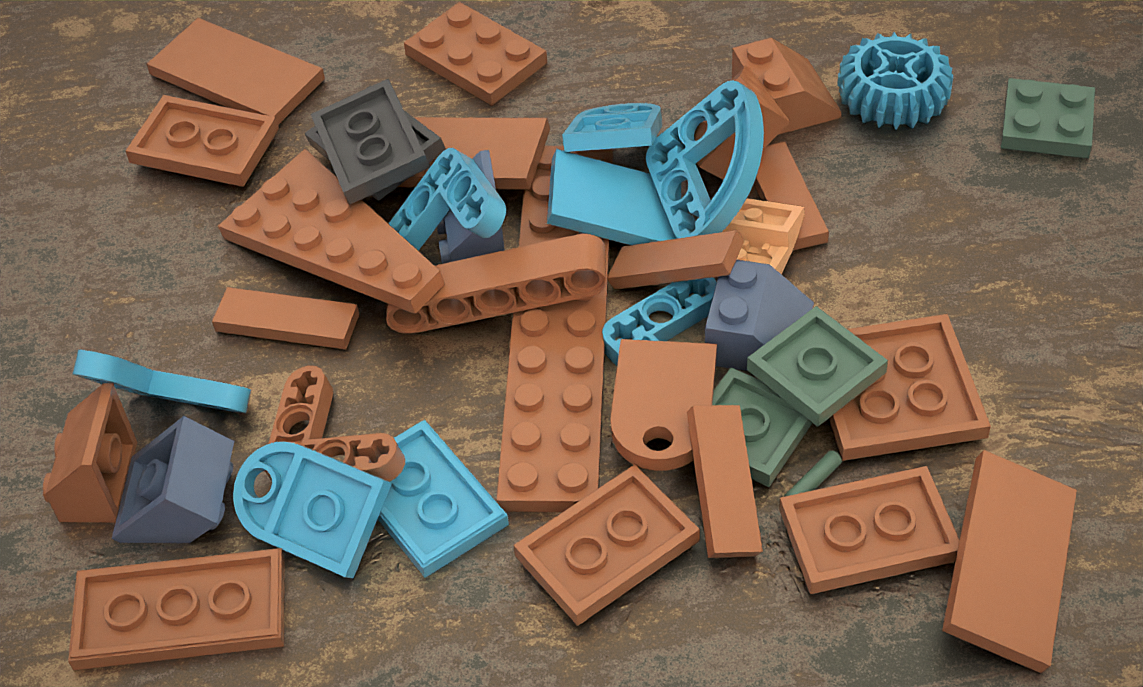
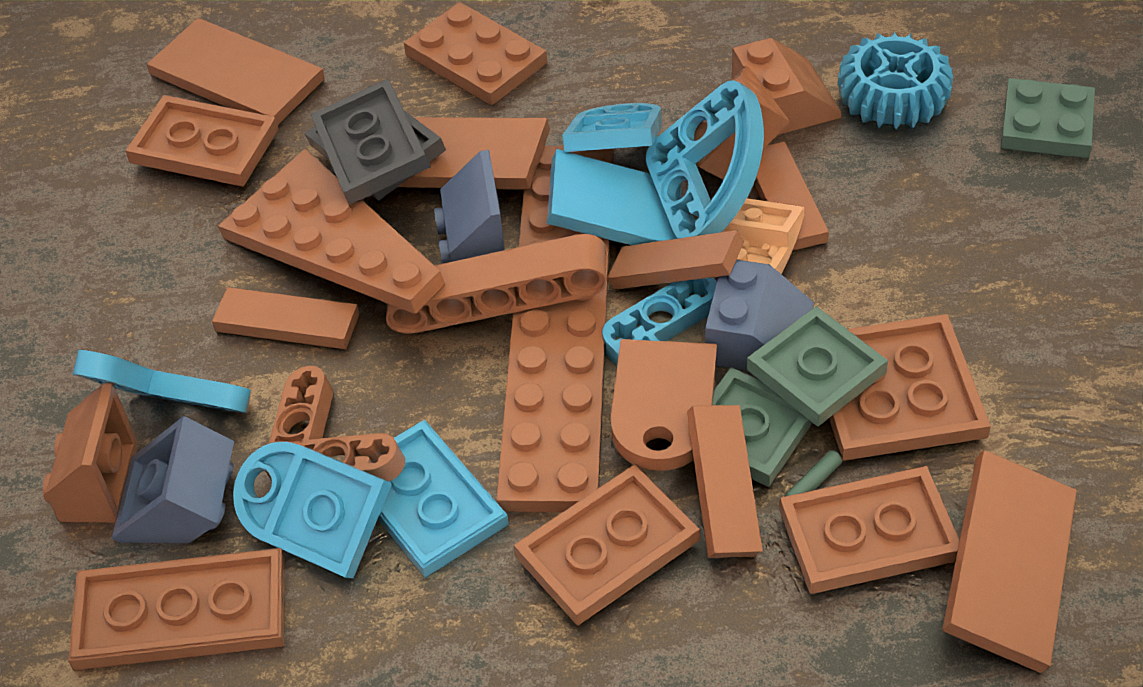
(452, 184): medium azure beam -> none

